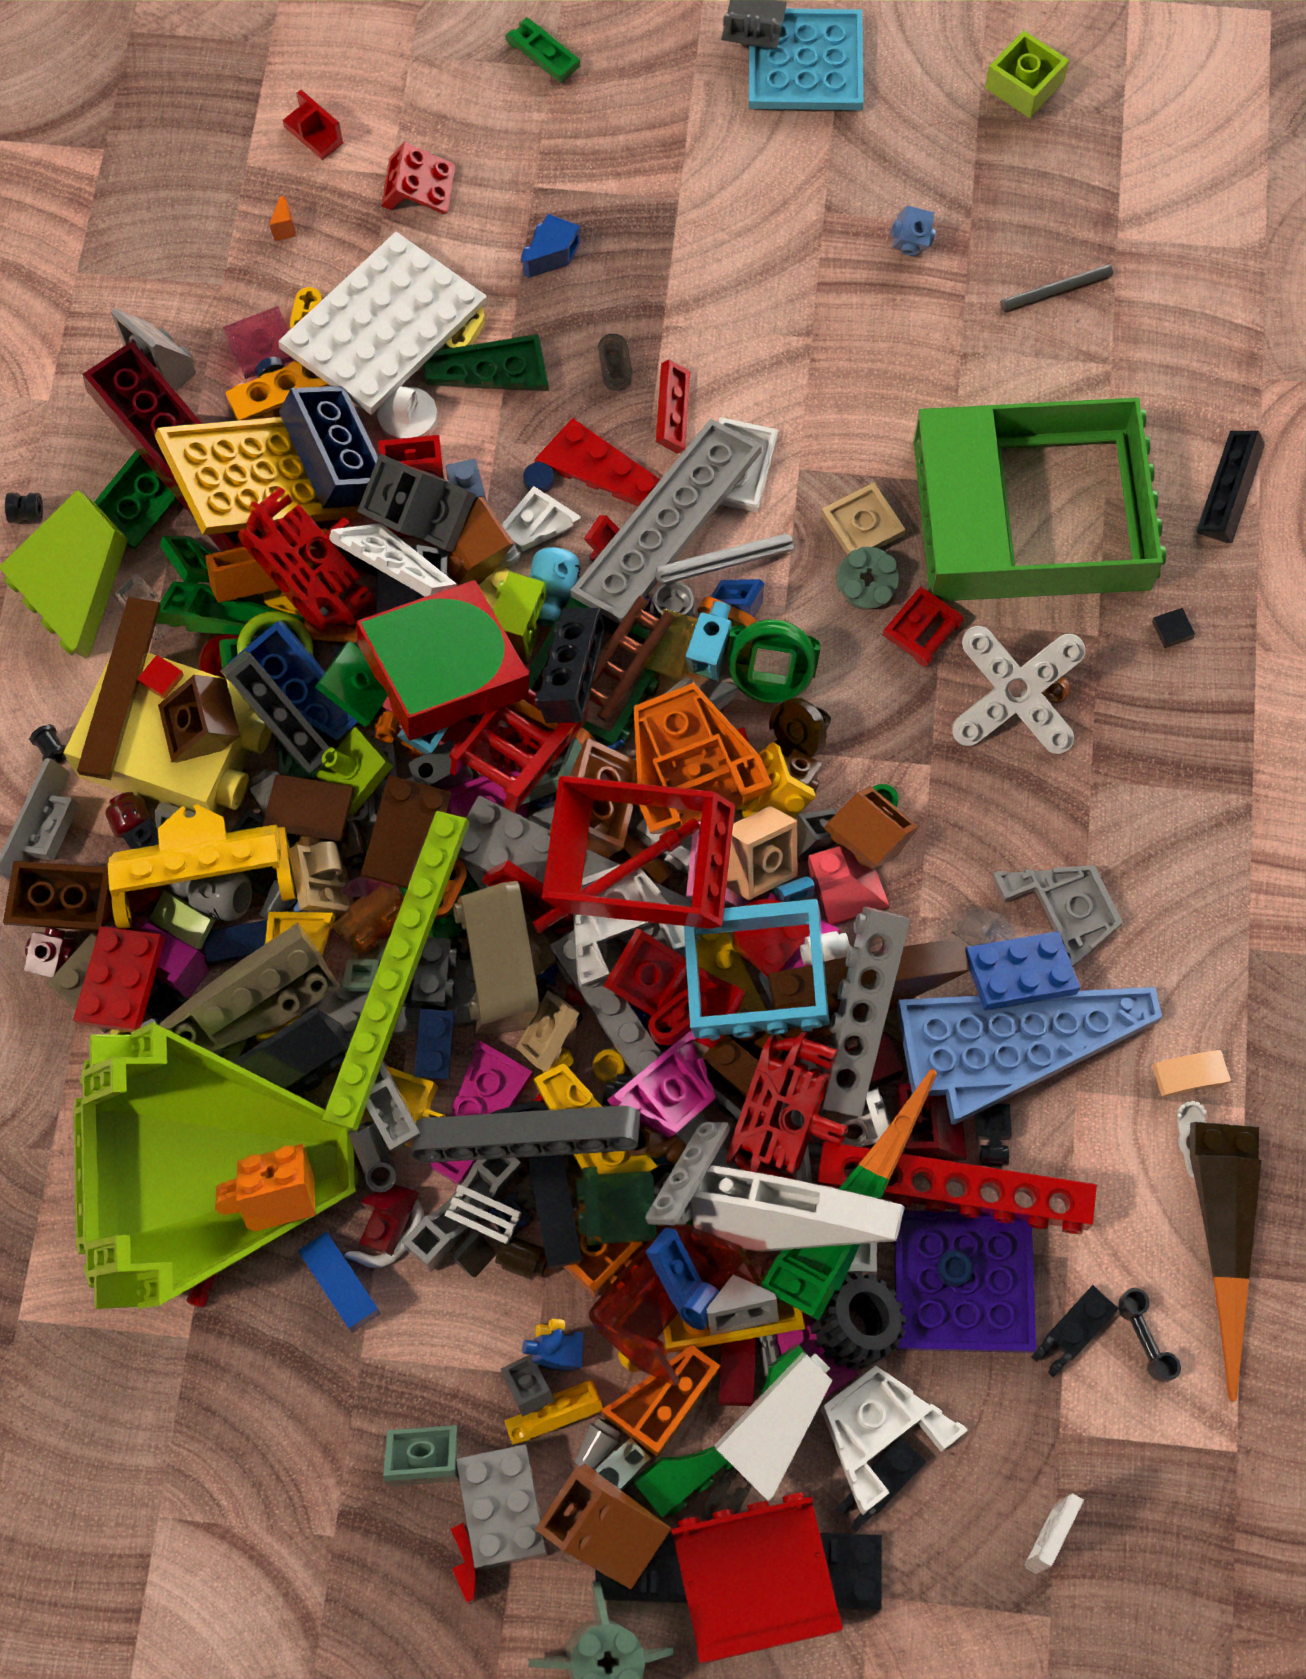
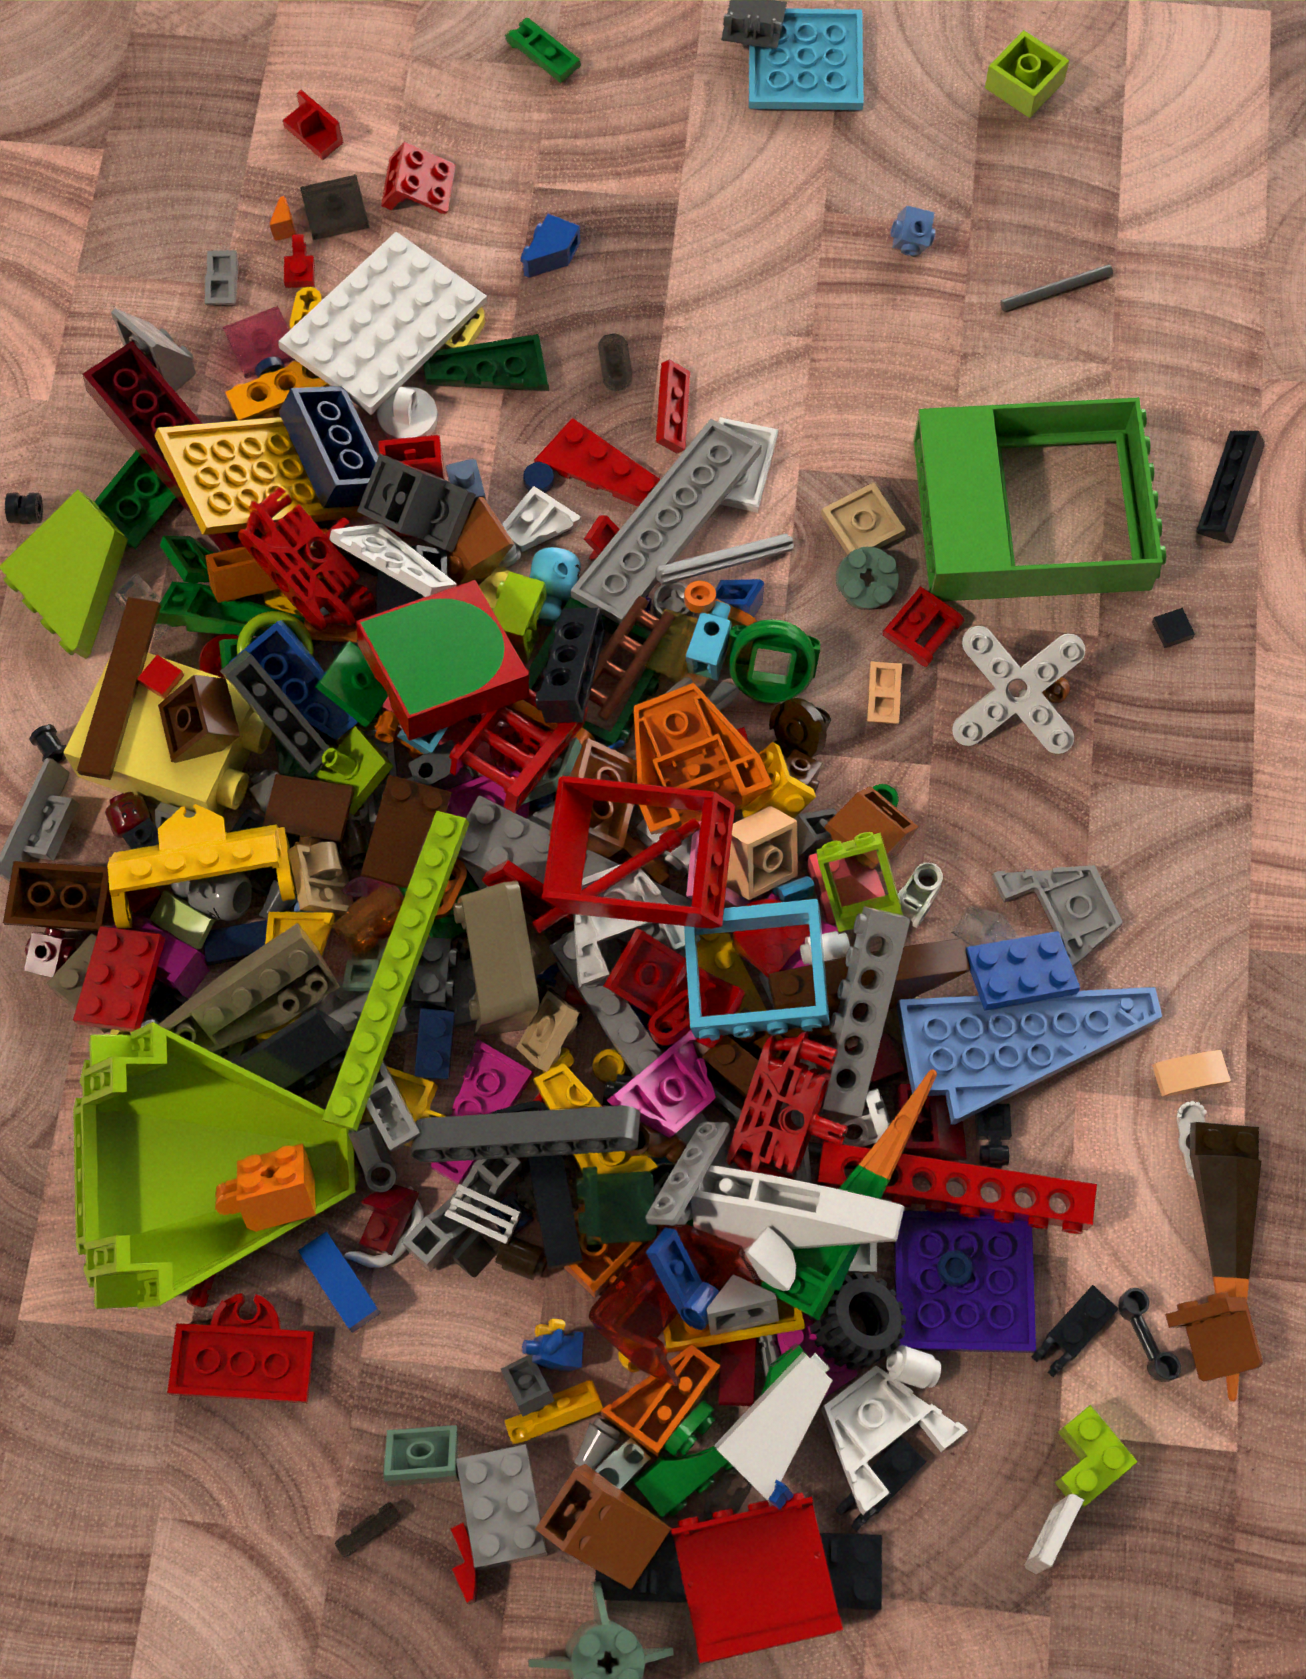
(221, 277): none -> light grey slope
(242, 1356): none -> red plate
(299, 268): none -> red plate
(334, 207): none -> clear smoke plate
(367, 1529): none -> clear smoke axle
(683, 1437): none -> green plate
(700, 597): none -> orange tile
(772, 1260): none -> white brick
(780, 1494): none -> blue piece
(862, 843): none -> lime window
(884, 692): none -> light nougat slope
(913, 1367): none -> white brick
(917, 898): none -> white piece
(1101, 1456): none -> lime brick
(1219, 1335): none -> dark orange bracket

